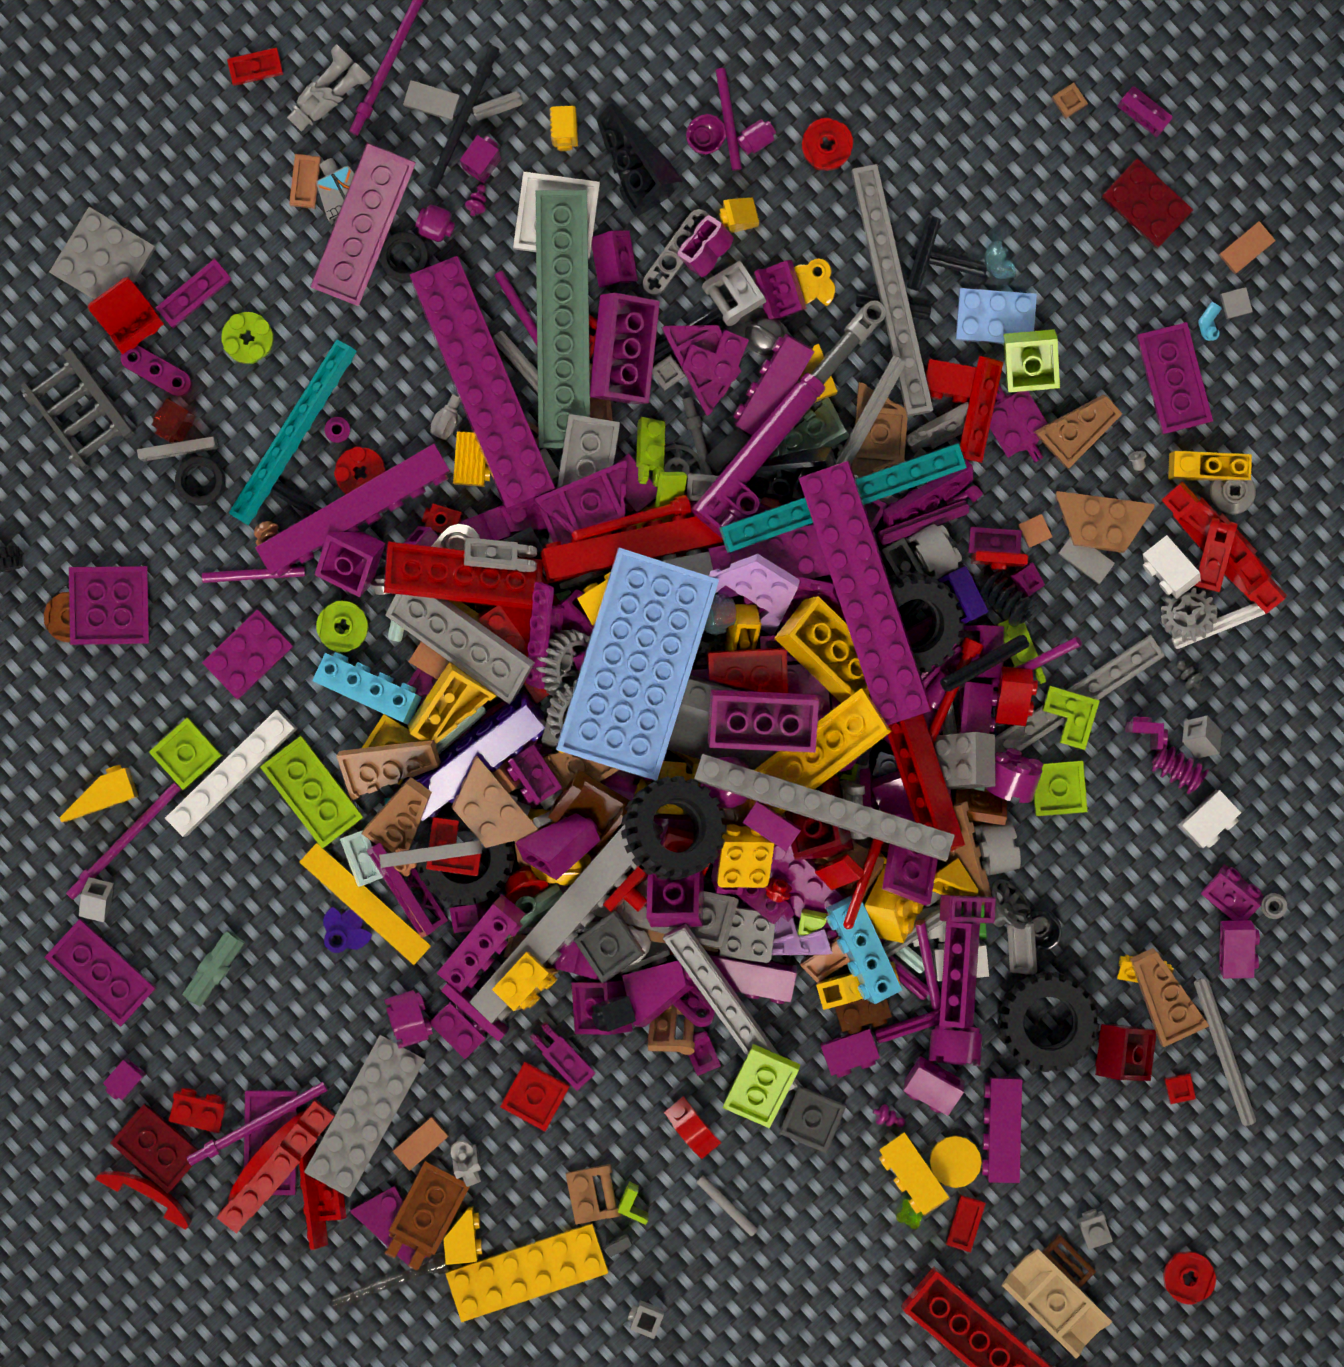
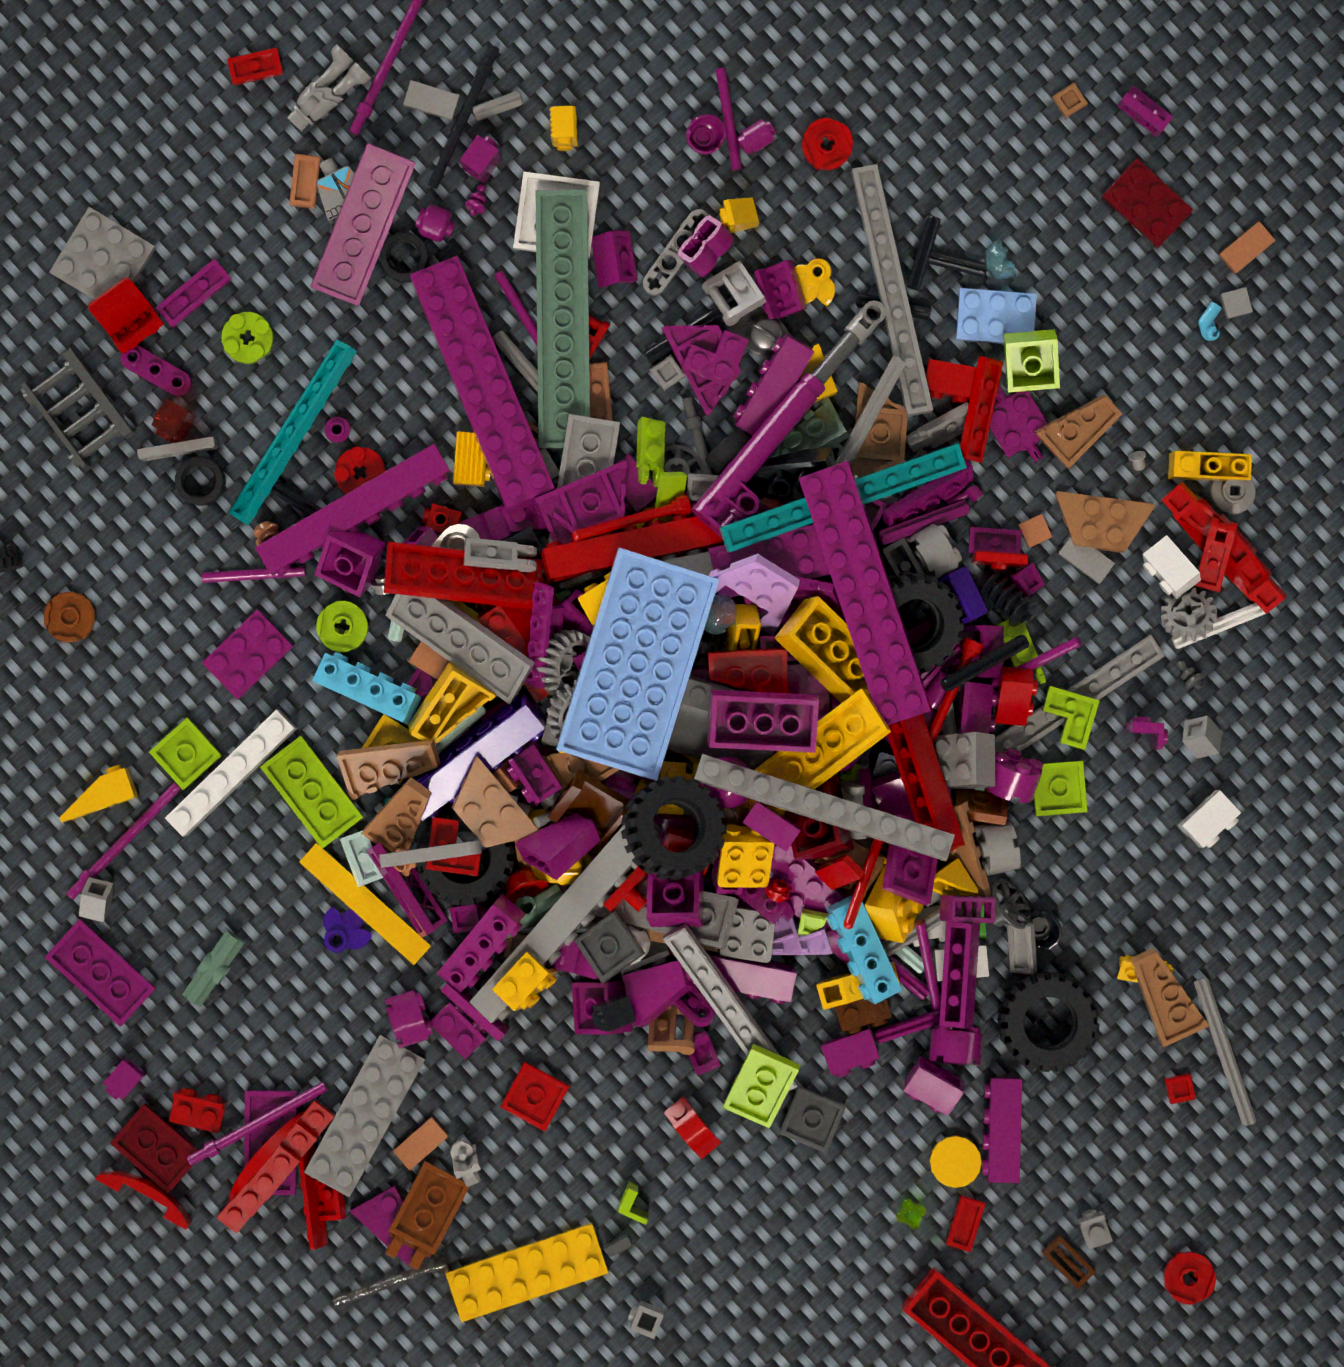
(108, 605): magenta plate -> none
(446, 419): light grey piece -> none
(461, 1240): yellow slope -> none
(564, 1058): magenta hinge -> none
(584, 1195): medium nougat plate -> none
(624, 348): magenta brick -> none
(642, 169): black wedge -> none
(726, 1205): light grey bar -> none
(823, 965): nougat tile -> none
(889, 1117): magenta hair -> none
(913, 1175): yellow brick -> none
(1055, 1302): tan piece -> none
(1125, 1052): dark red slope -> none
(1174, 378): magenta plate -> none
(1178, 768): magenta piece -> none
(1233, 894): magenta bracket -> none
(1237, 949): magenta brick -> none
(1281, 909): light grey plate -> none

